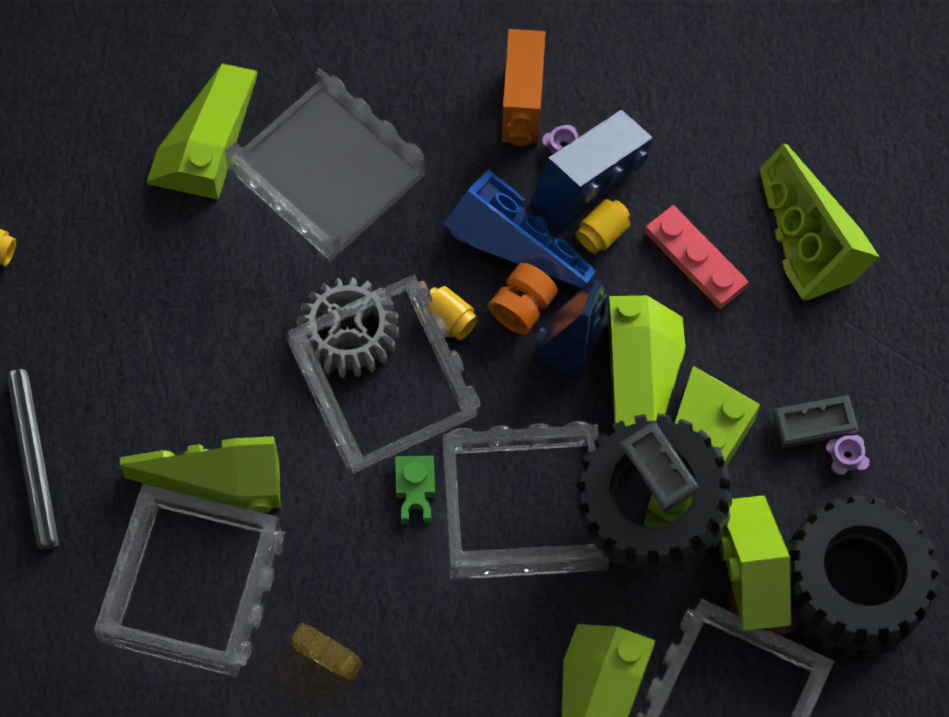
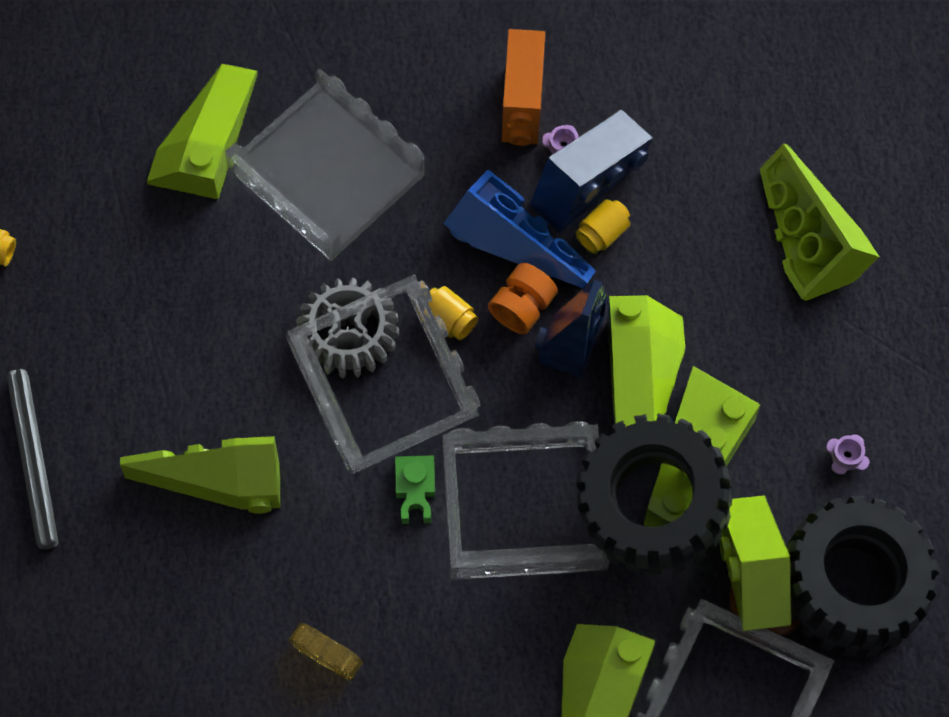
(249, 614): clear window -> none
(659, 466): dark grey plate -> none
(696, 257): coral plate -> none
(815, 421): dark grey plate -> none

